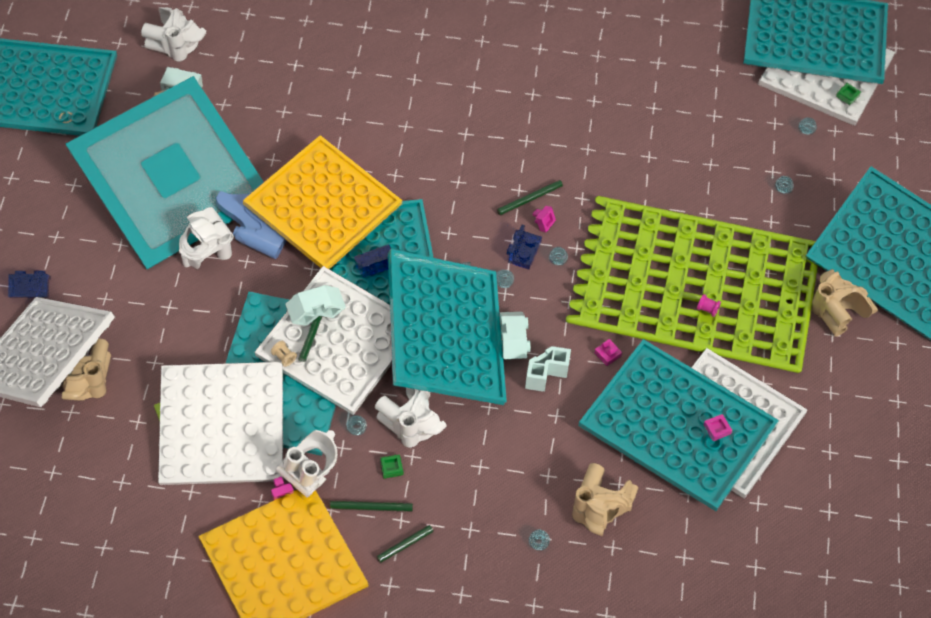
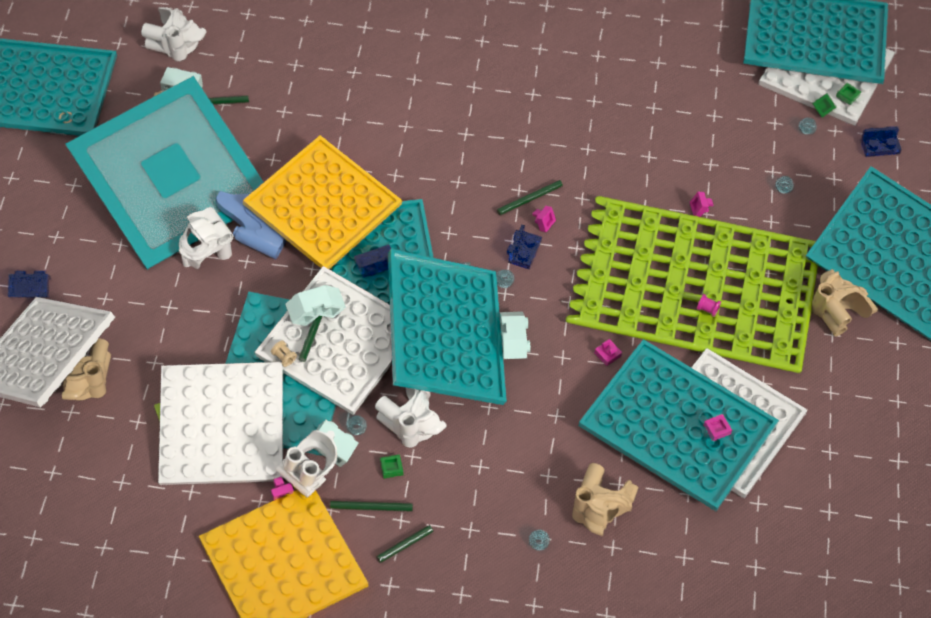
(229, 100): none -> dark green bar
(344, 442): none -> light aqua brick
(552, 363): light aqua brick -> none
(561, 252): clear light blue plate -> none
(700, 204): none -> dark pink tile
(824, 105): none -> green tile
(880, 141): none -> clear blue bracket

